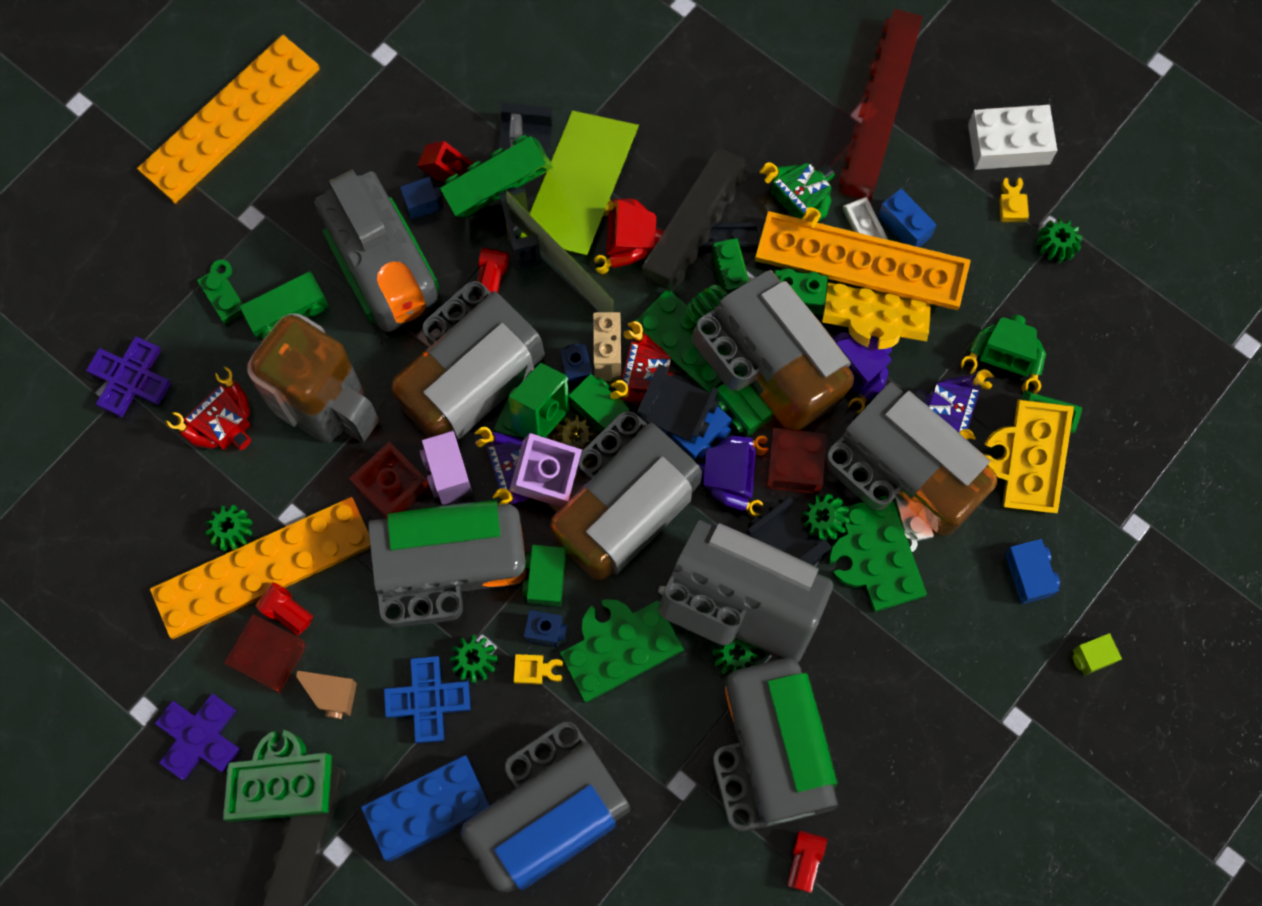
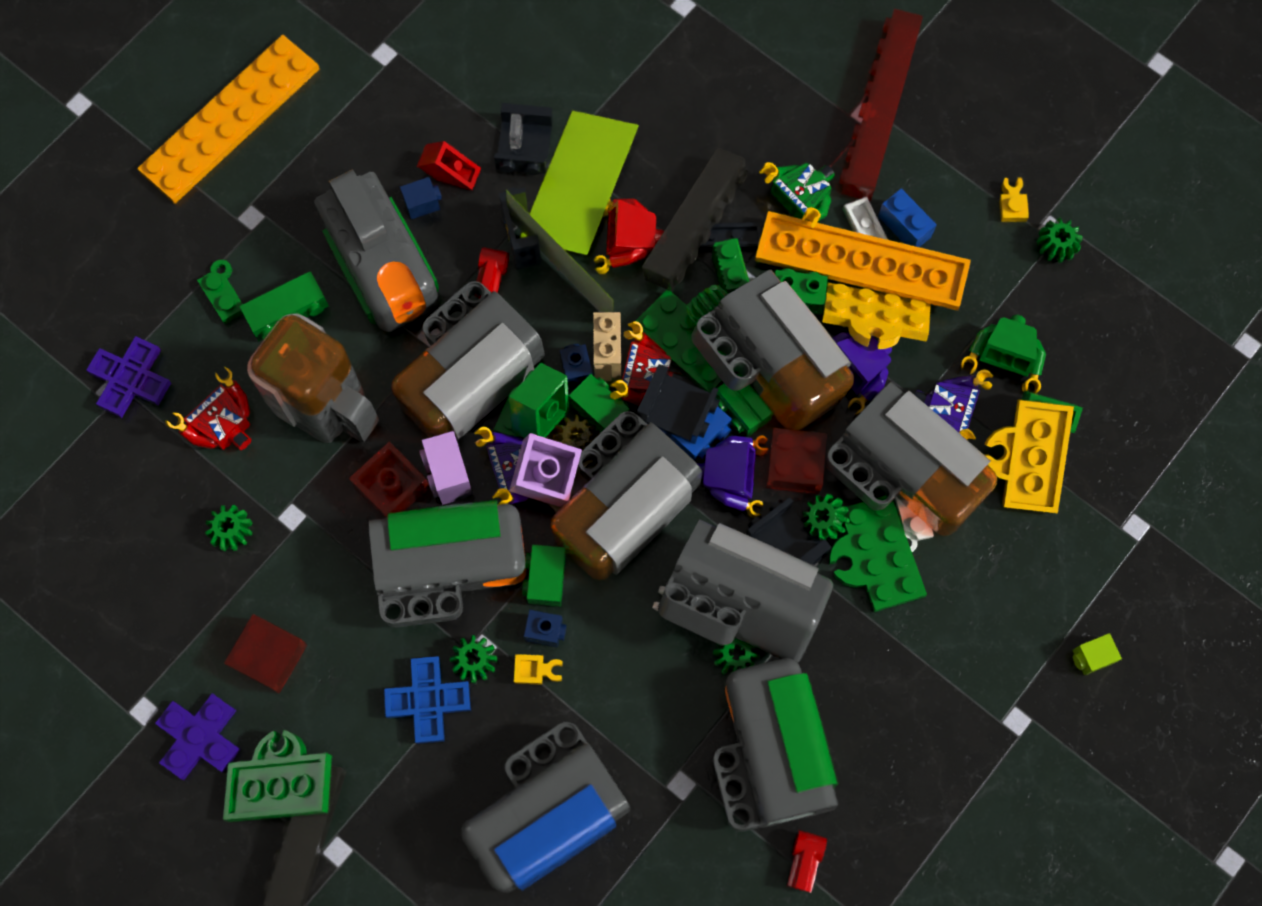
(247, 572): light orange plate -> none
(279, 605): red piece -> none
(329, 693): medium nougat slope -> none
(425, 808): blue brick -> none
(503, 171): green brick -> none
(619, 648): green plate -> none
(1012, 137): white brick -> none
(1032, 571): blue brick -> none

